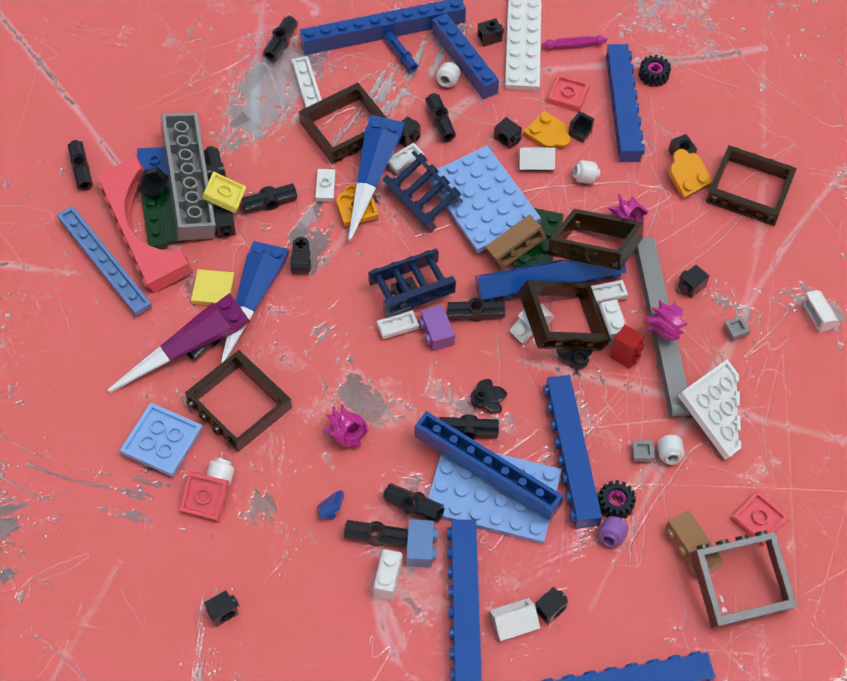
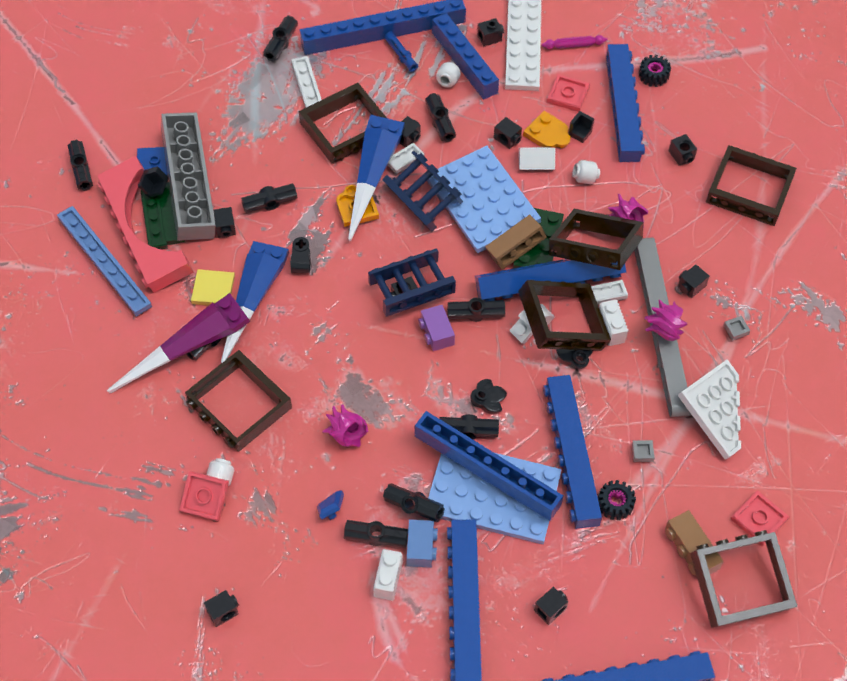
(161, 439): light blue plate -> none
(213, 161): black piece -> none
(224, 192): light yellow tile -> none
(325, 185): white plate -> none
(397, 324): white plate -> none
(514, 619): white brick -> none
(613, 531): medium lavender head -> none
(627, 346): red brick -> none
(670, 449): white head -> none
(688, 172): light orange plate -> none
(820, 311): white brick -> none

